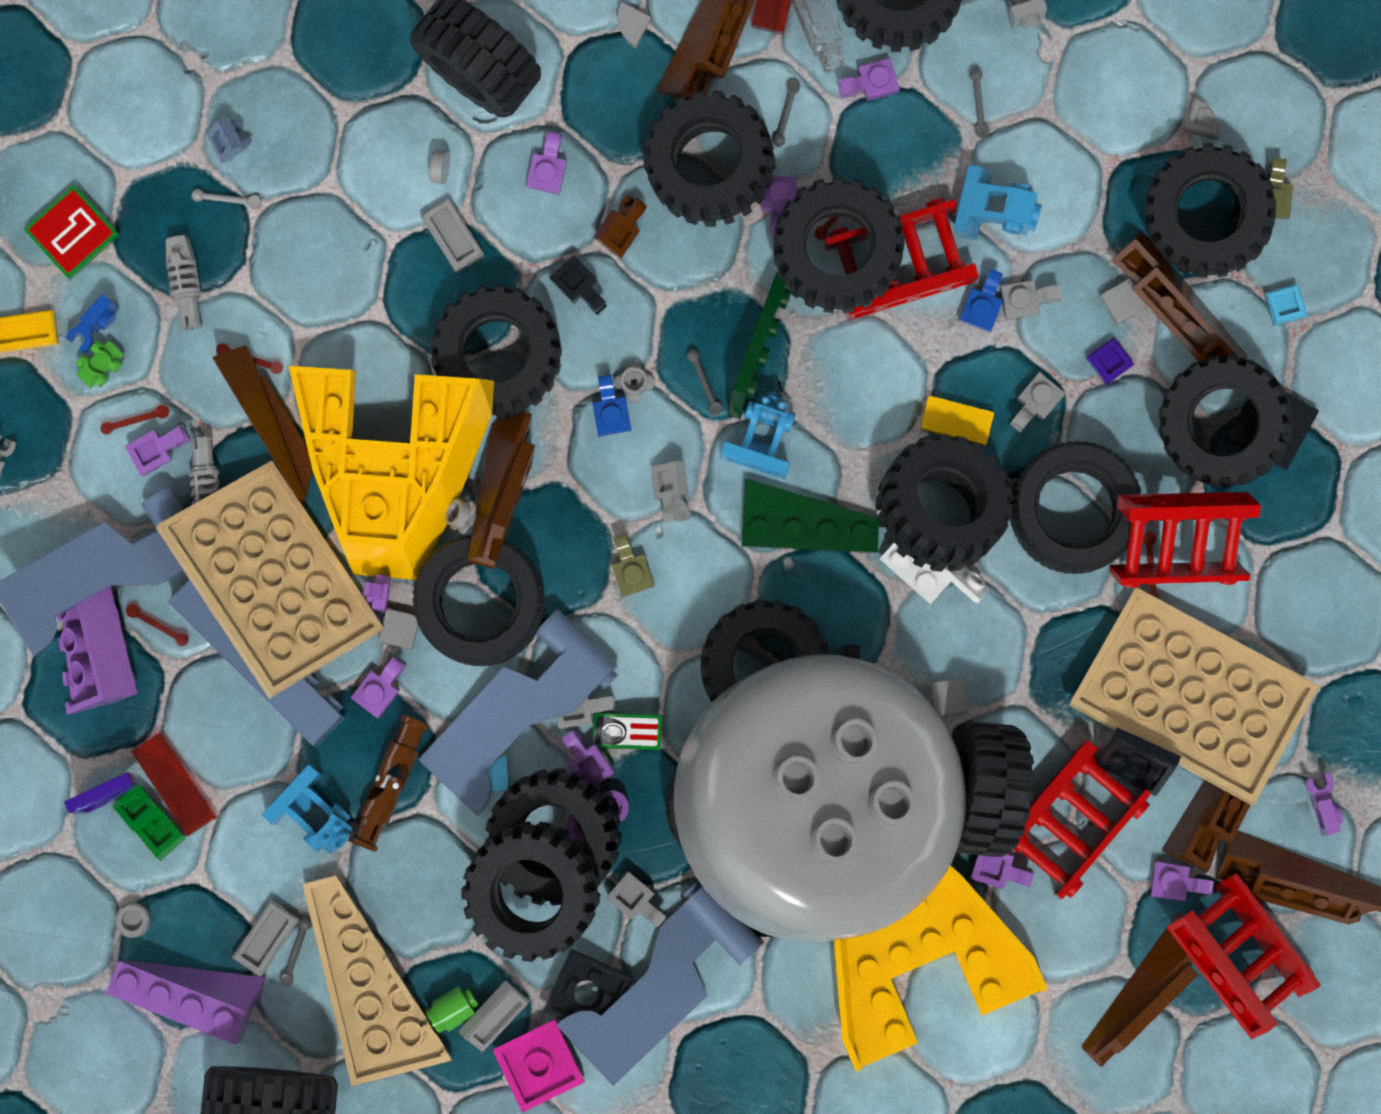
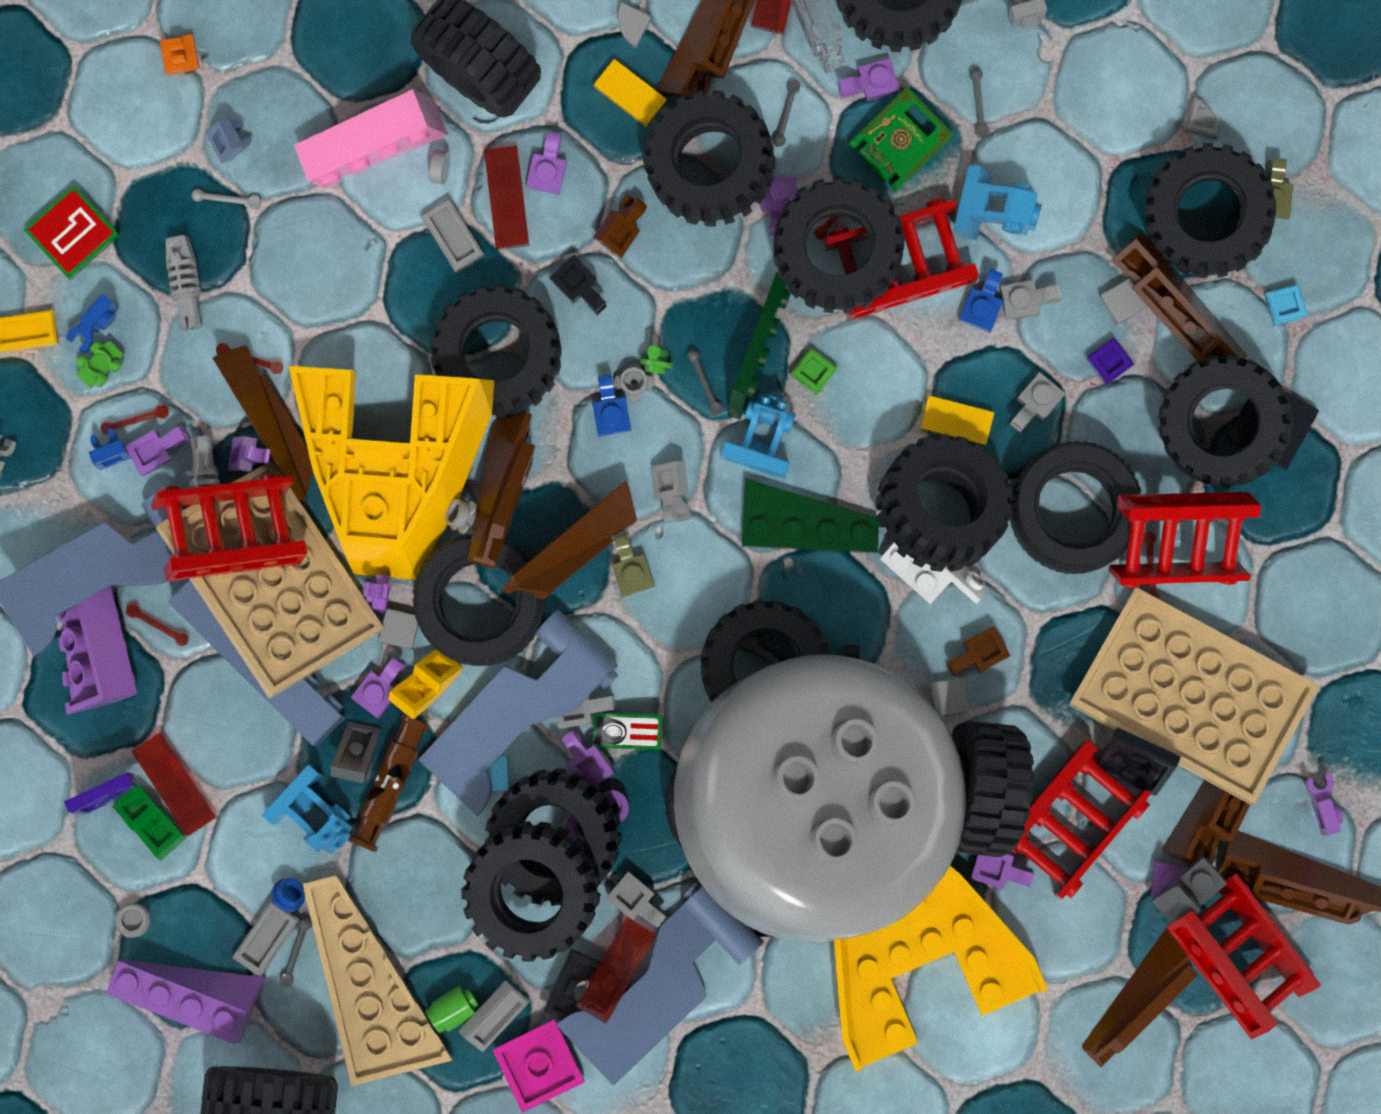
(110, 453): none -> blue tile
(179, 54): none -> orange tile
(219, 559): none -> red fence
(245, 455): none -> medium lavender plate
(288, 894): none -> blue plate
(356, 753): none -> dark grey slope
(371, 138): none -> bright pink wedge
(426, 684): none -> yellow slope
(506, 197): none -> clear red tile
(576, 546): none -> reddish brown wedge
(616, 970): none -> clear red tile
(630, 93): none -> yellow tile
(657, 360): none -> bright green plate
(813, 371): none -> bright green tile
(897, 143): none -> green container
(982, 651): none -> reddish brown plate
(1189, 890): none -> dark grey slope

